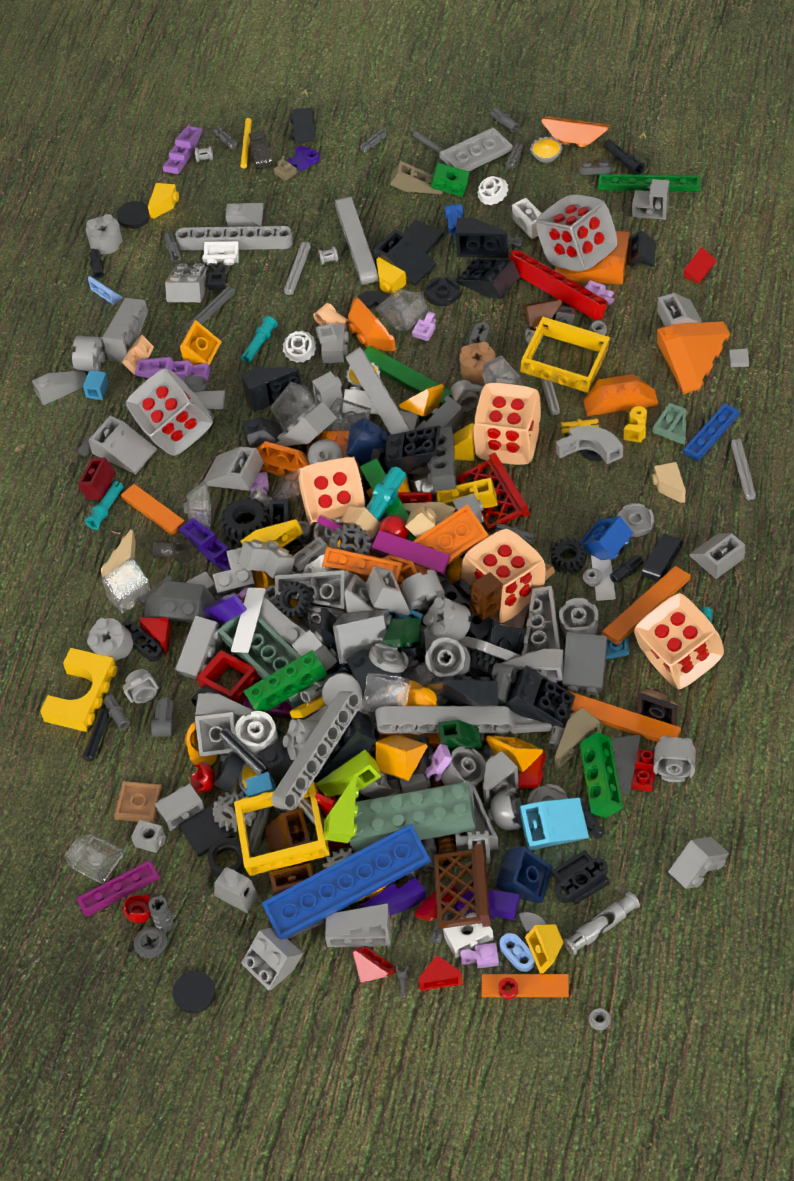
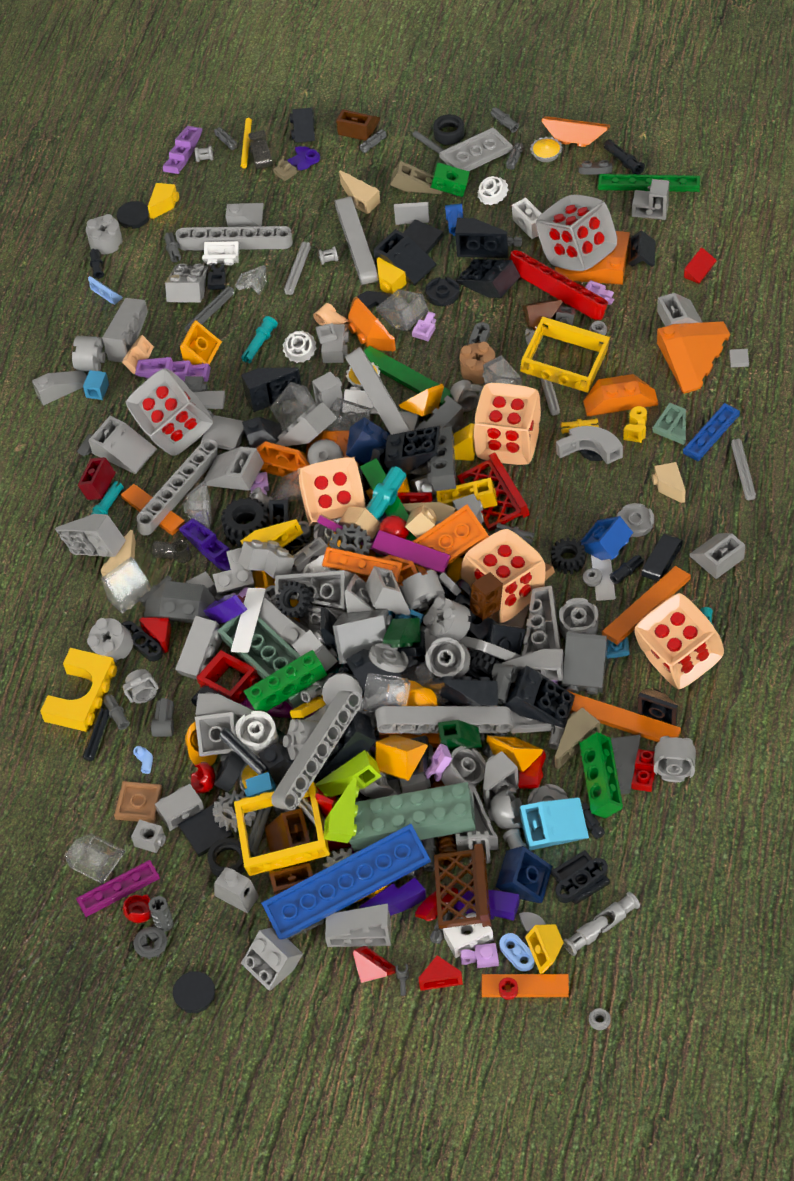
(92, 536): none -> light grey slope
(145, 757): none -> light blue arm
(176, 487): none -> light grey beam
(225, 432): none -> light grey slope
(254, 278): none -> clear slope
(356, 124): none -> reddish brown slope
(363, 195): none -> tan slope
(408, 212): none -> light grey slope
(449, 584): none -> light grey tile
(451, 137): none -> black tyre
(513, 838): none -> light grey bush
(696, 860): light grey brick -> none

